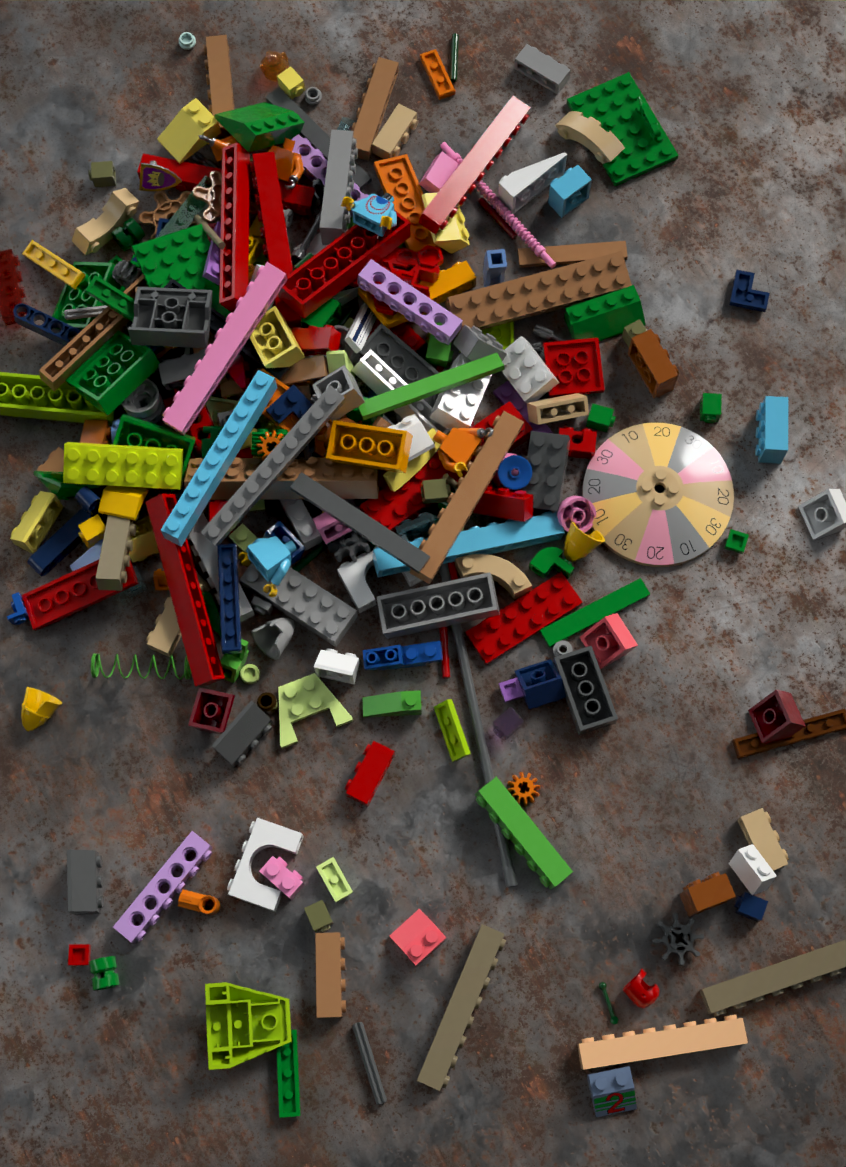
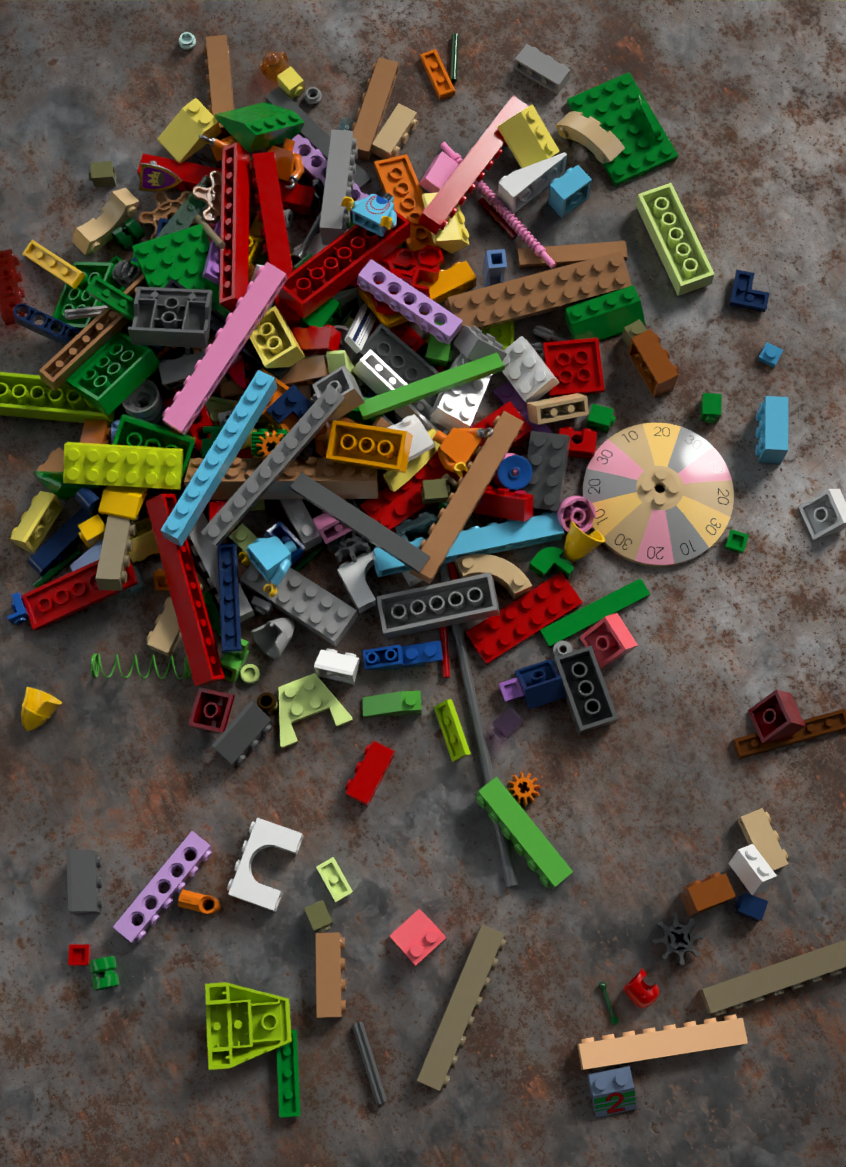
(58, 568): none -> dark green bar
(281, 877): bright pink brick -> none
(528, 137): none -> light yellow slope
(674, 239): none -> yellowish green brick
(770, 354): none -> dark azure plate

